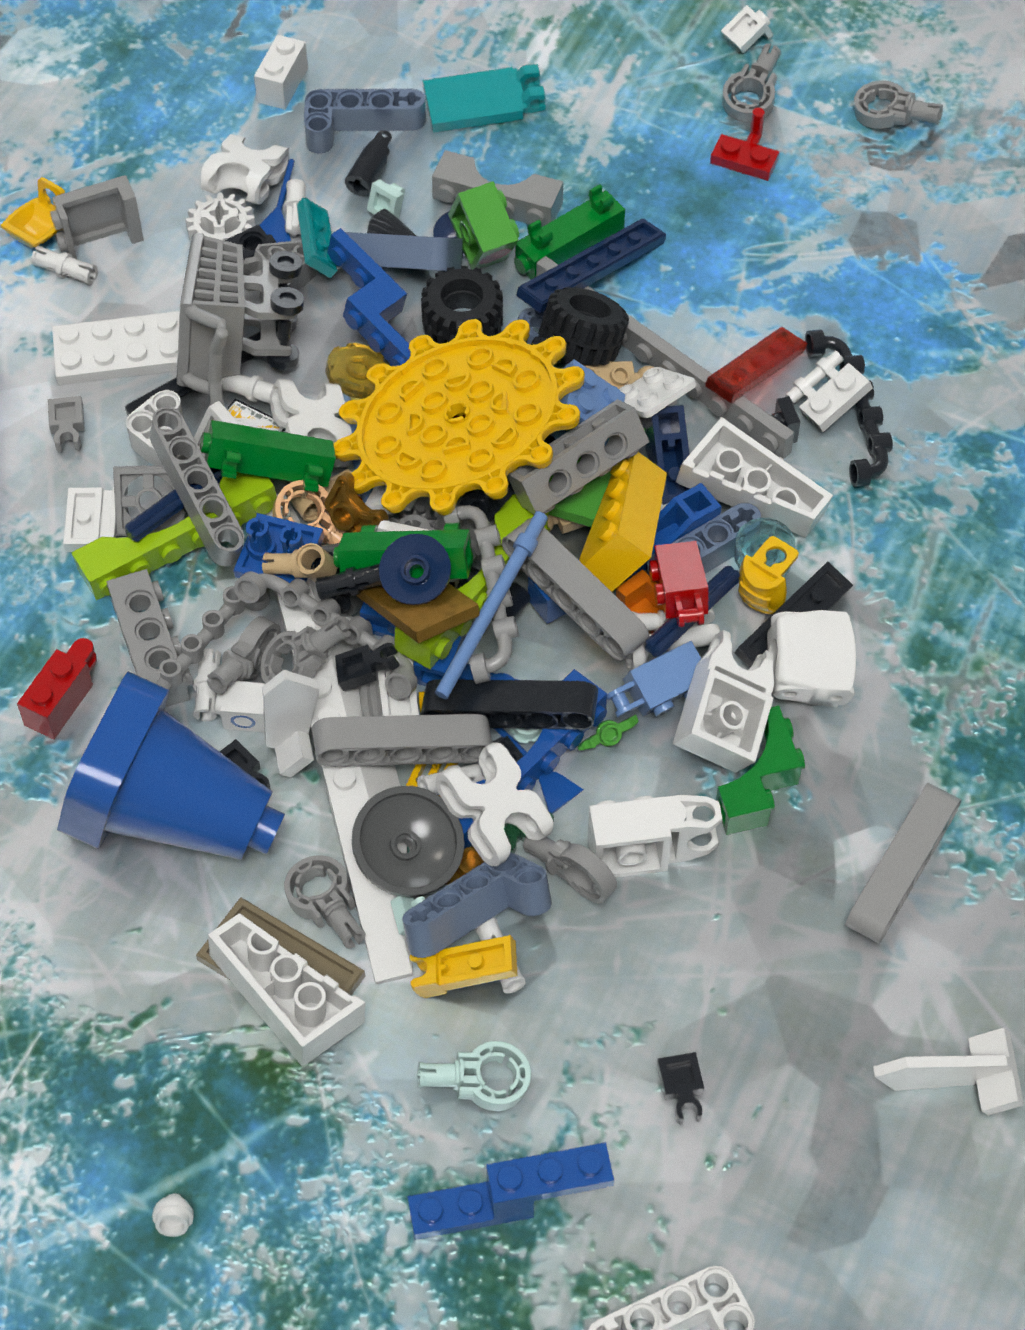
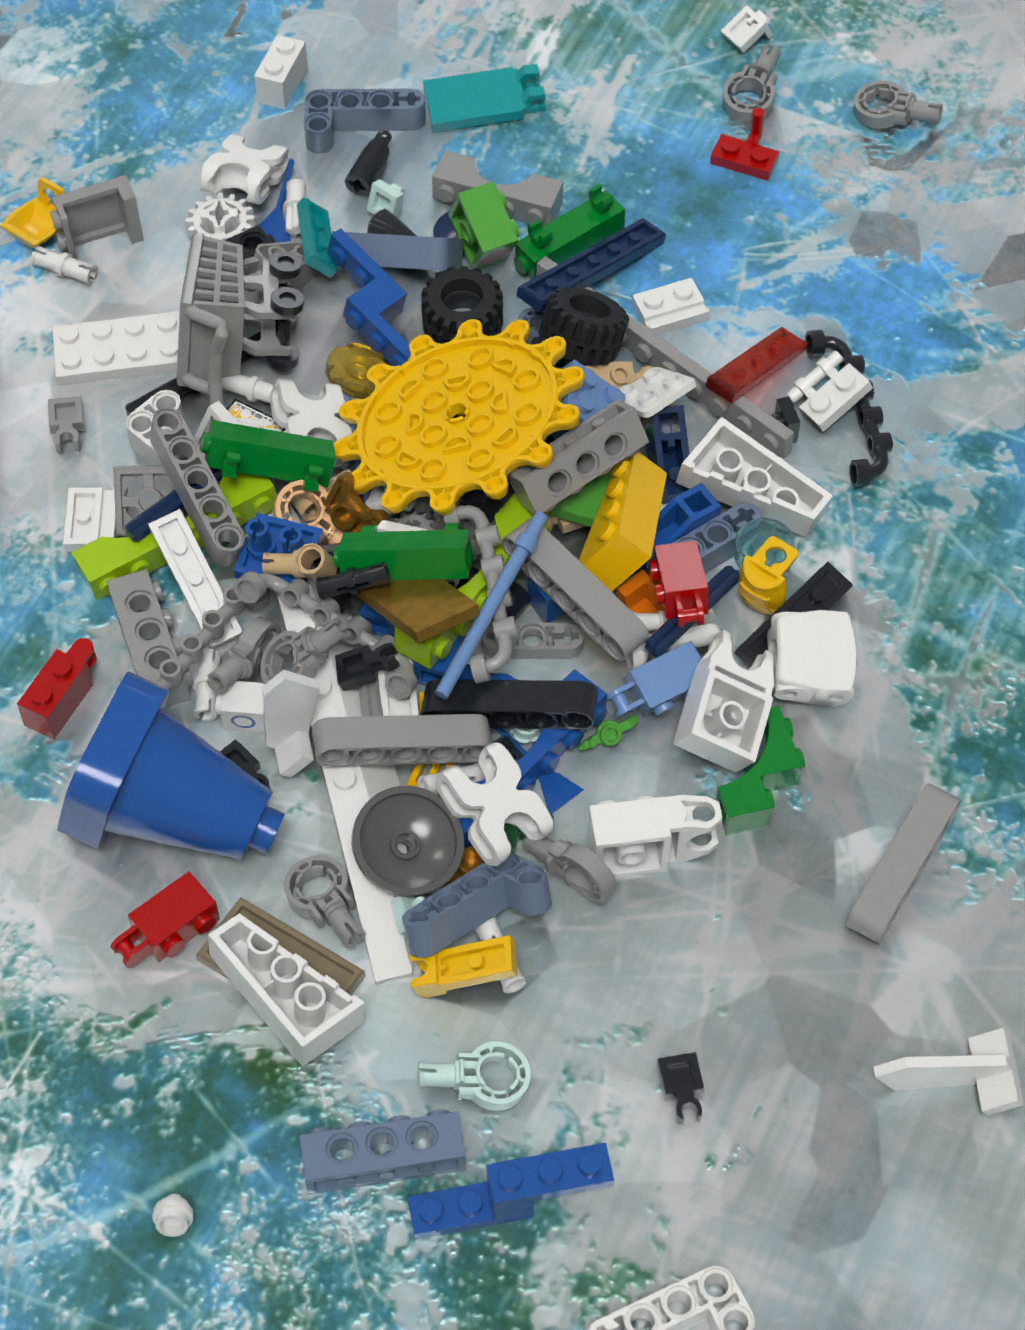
(167, 922): none -> red brick
(191, 571): none -> white plate
(367, 1168): none -> sand blue brick
(403, 557): dark blue dish -> none
(542, 651): none -> light grey beam
(671, 306): none -> white plate

